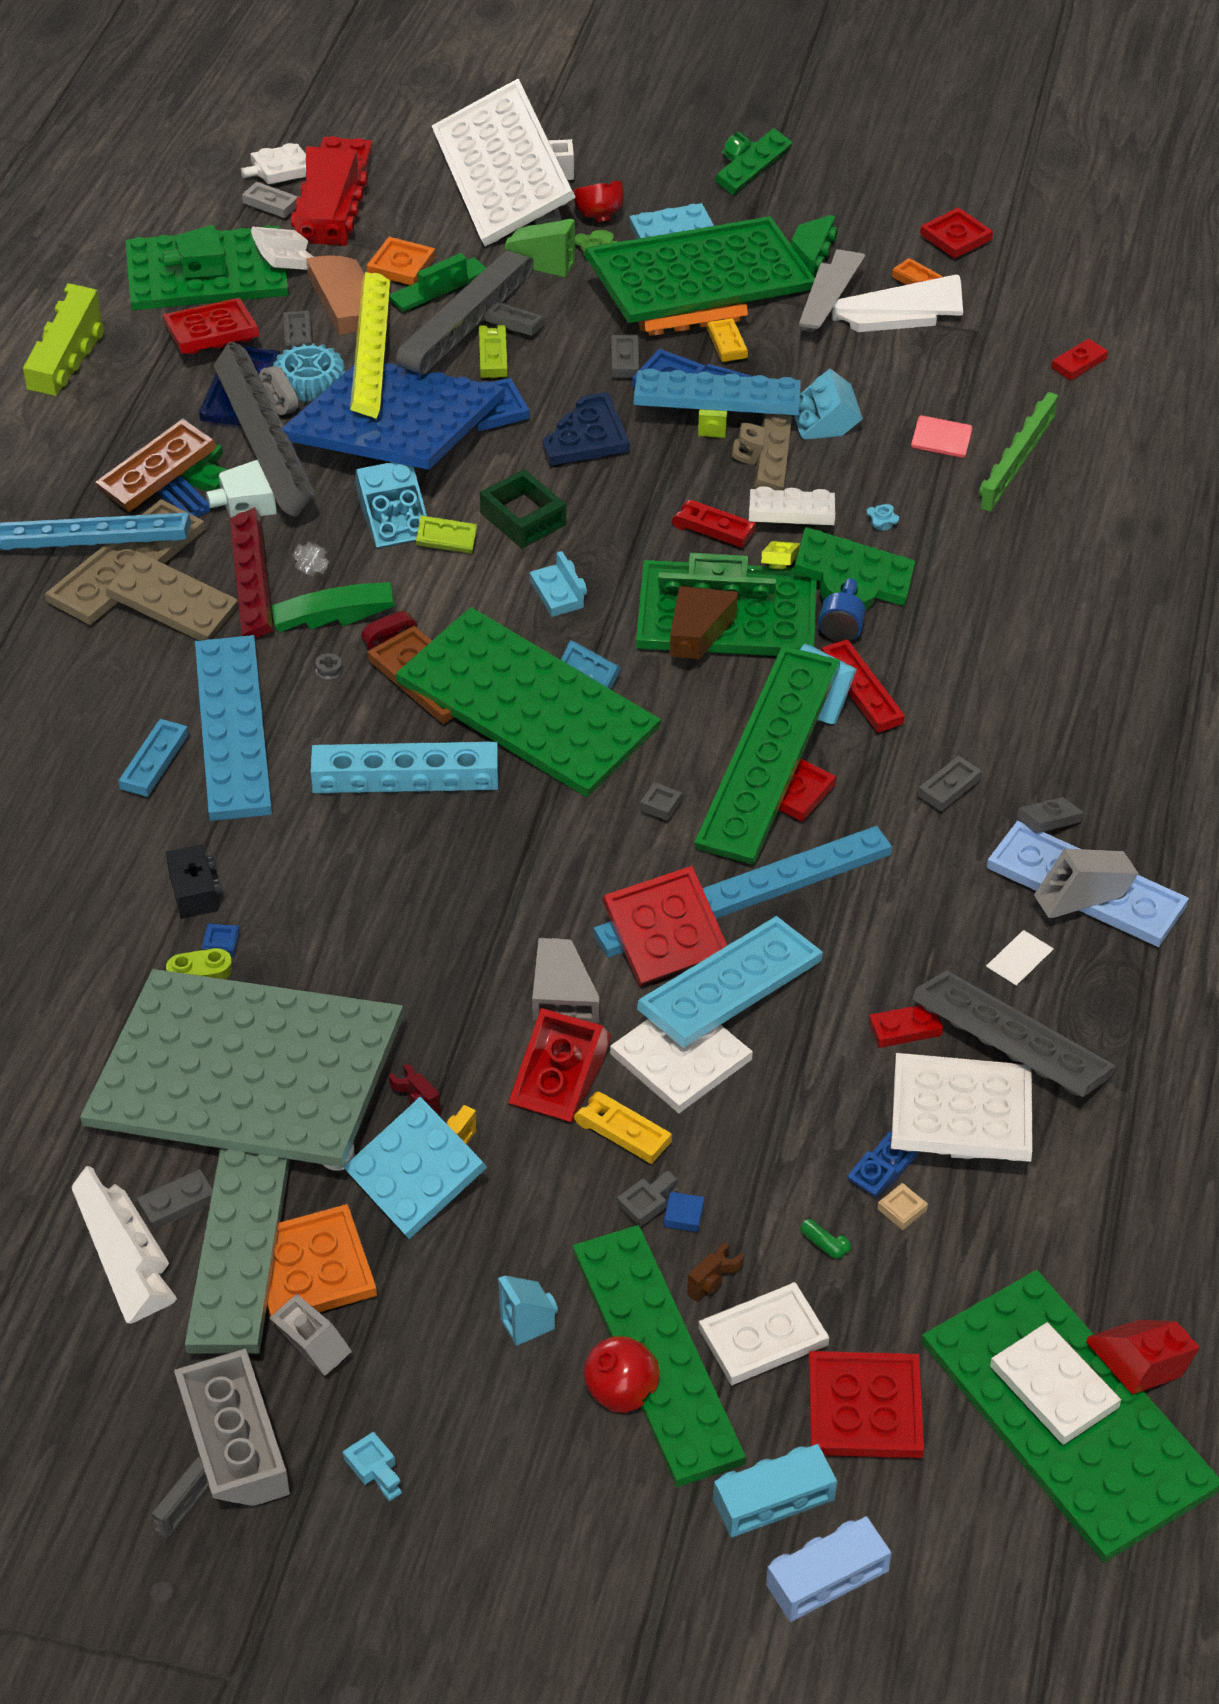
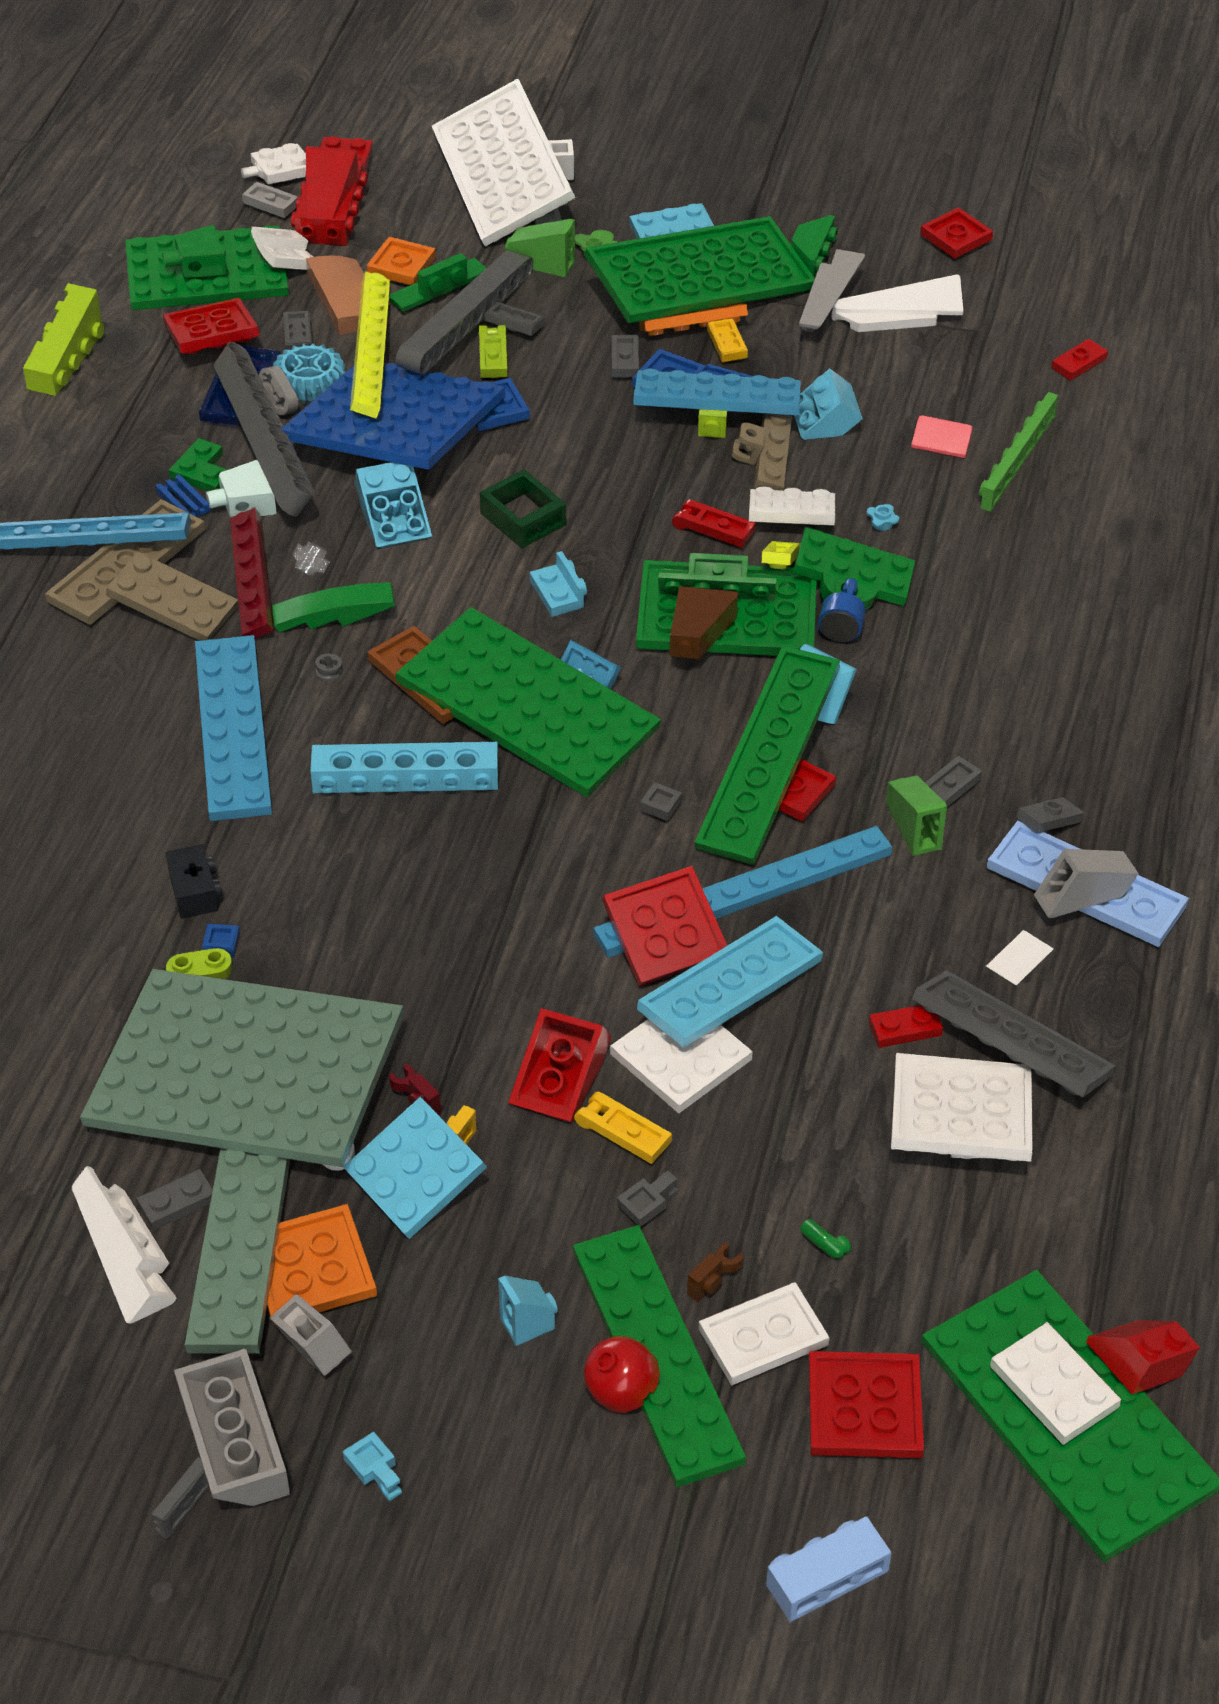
(153, 757): dark azure plate -> none
(155, 465): dark orange plate -> none
(386, 628): dark red beam -> none
(446, 534): lime plate -> none
(563, 982): light grey slope -> none
(587, 432): dark blue plate -> none
(599, 200): red cylinder -> none
(684, 1212): blue tile -> none
(749, 158): green plate -> none
(774, 1490): medium azure brick -> none
(867, 690): red plate -> none
(881, 1167): blue slope -> none
(902, 1206): tan tile -> none
(913, 272): orange plate -> none
(917, 813): none -> bright green slope

